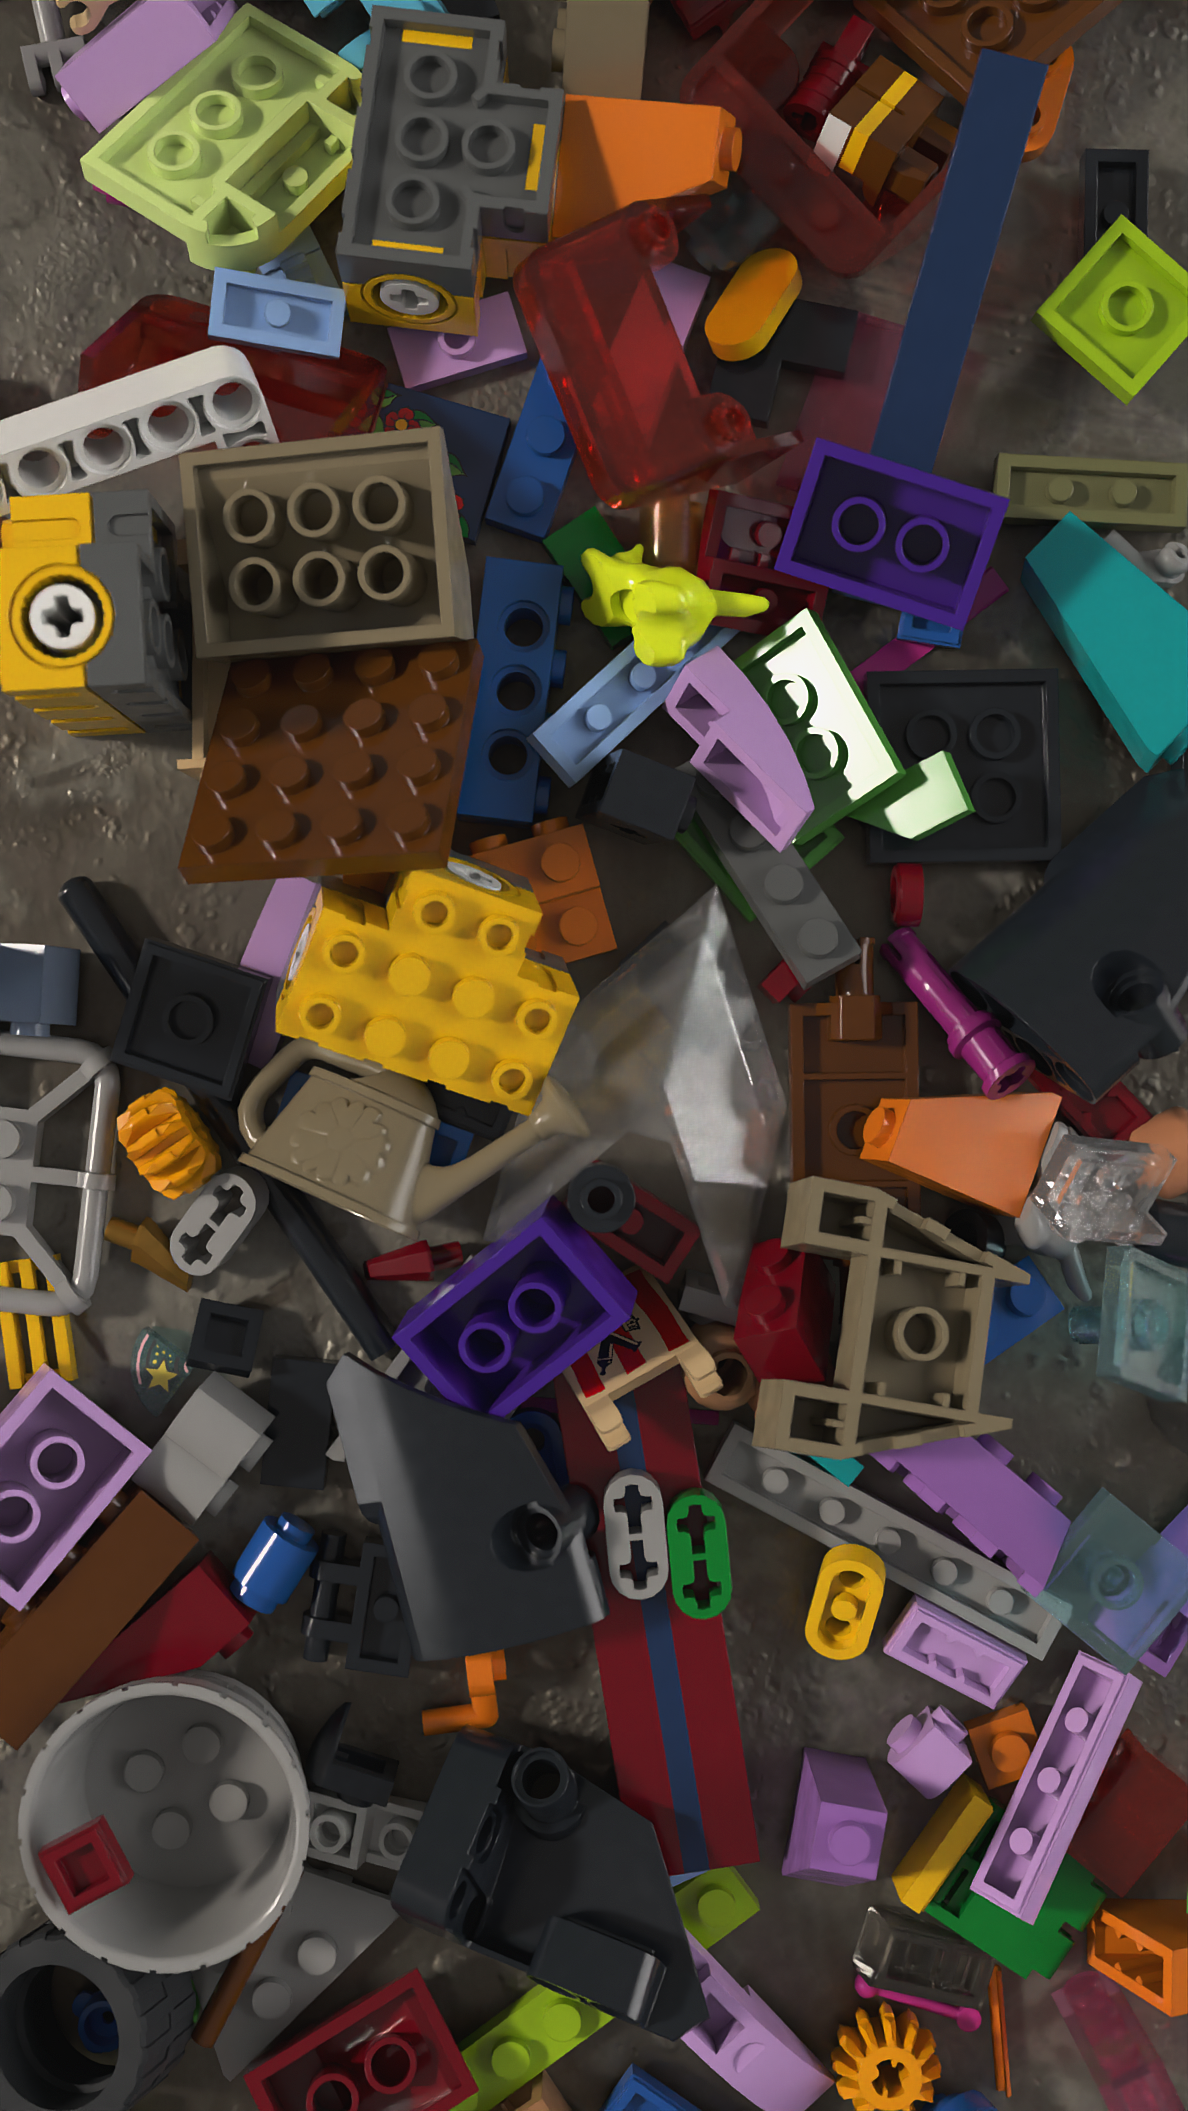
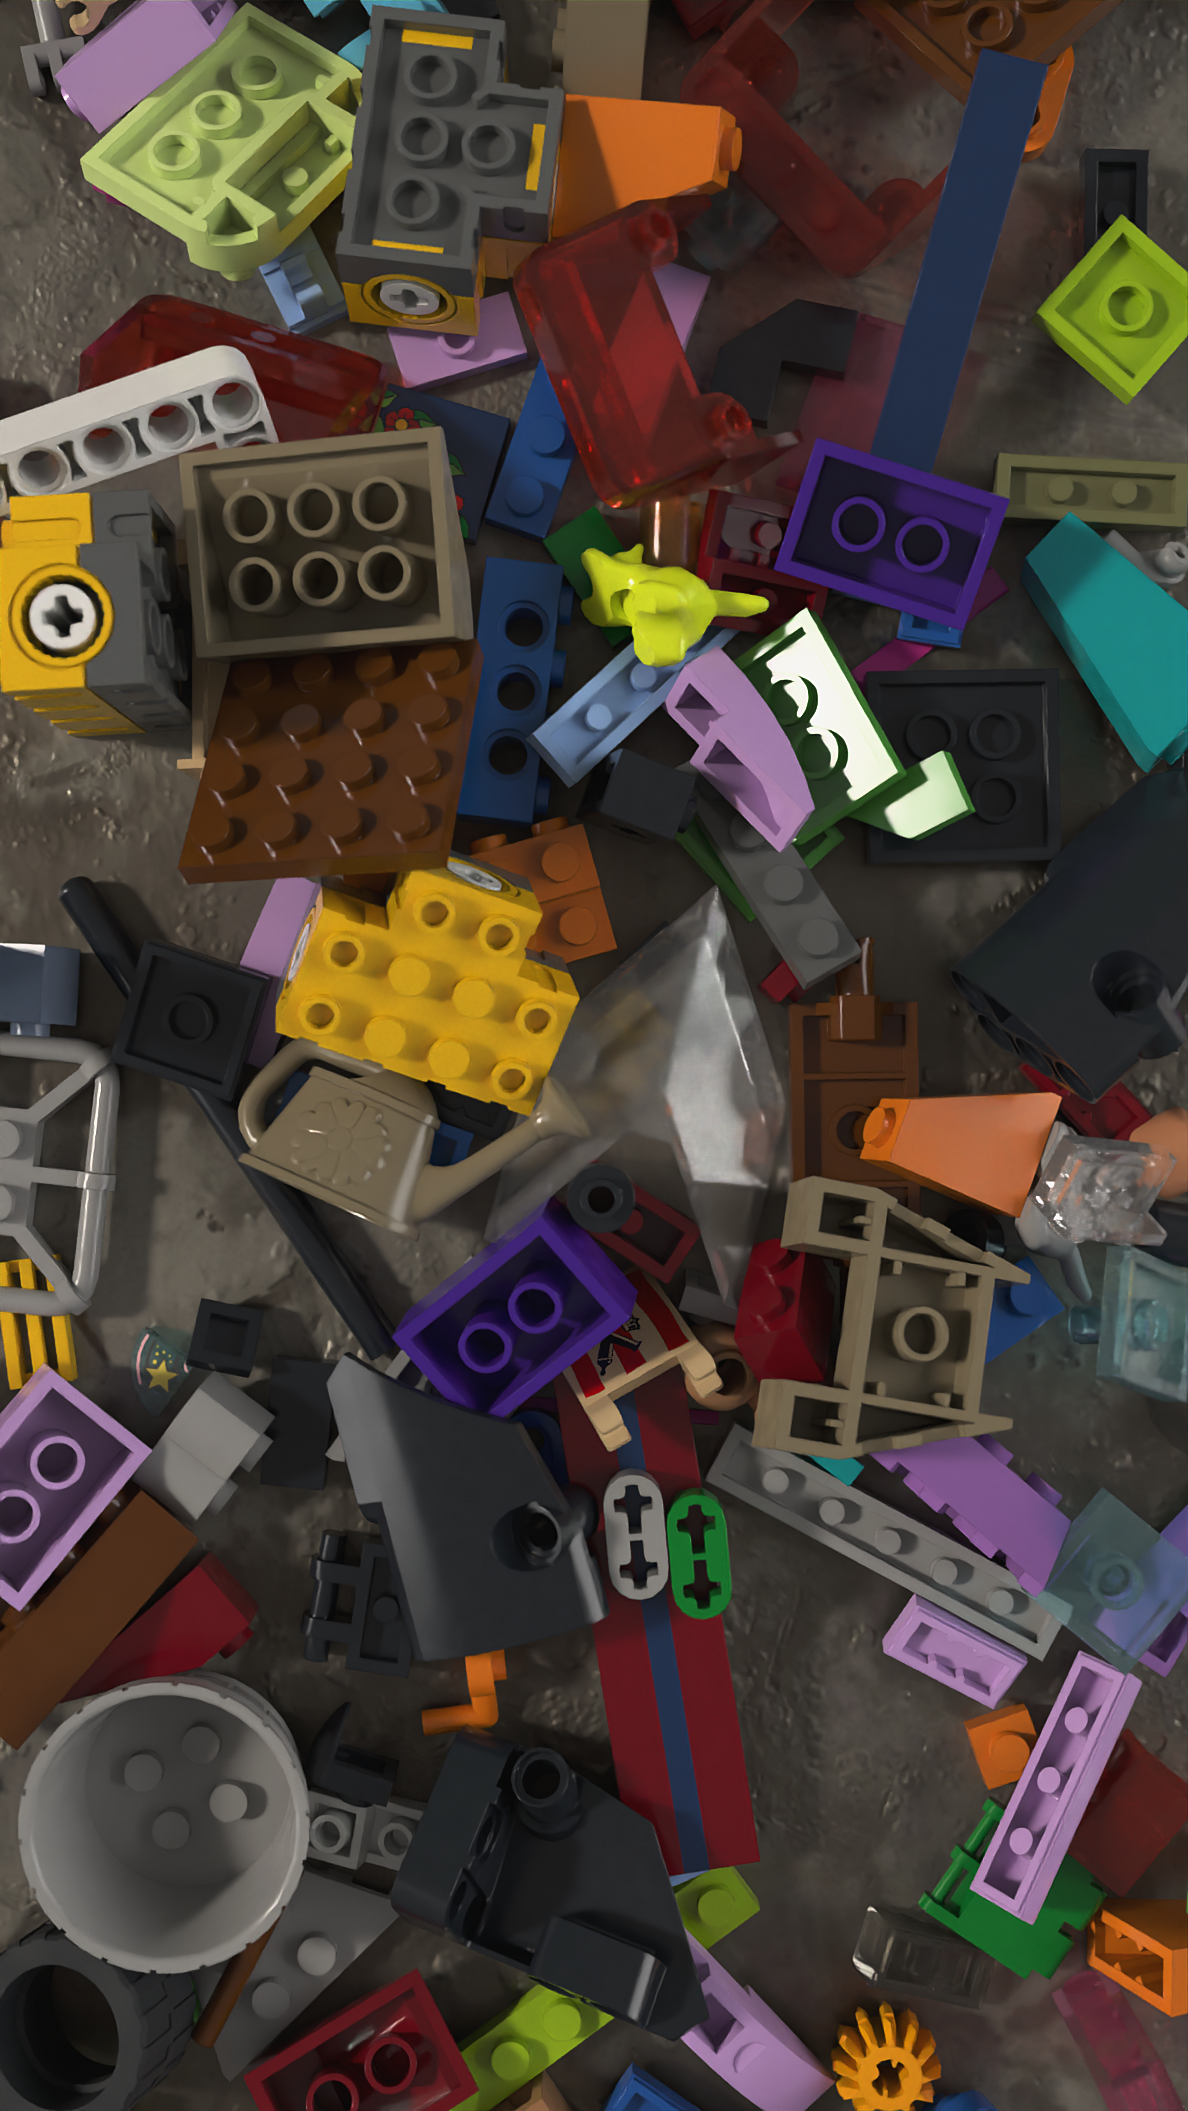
(86, 1864): dark red tile -> none
(95, 2031): blue plate -> none
(149, 1249): pearl gold bar -> none
(169, 1143): light orange gear -> none
(229, 1228): light grey beam -> none
(274, 1562): blue brick -> none
(276, 314): light blue plate -> none
(414, 1262): dark red bar -> none
(753, 304): yellow tile -> none
(828, 79): dark red hinge -> none
(835, 1821): medium lavender slope -> none
(845, 1601): yellow plate -> none
(888, 133): reddish brown hips -> none
(906, 894): dark red tile -> none
(929, 1750): lavender plate -> none
(941, 1843): yellow tile -> none
(966, 2018): dark pink hinge -> none
(971, 1032): magenta pin -> none
(999, 2032): orange piece -> none

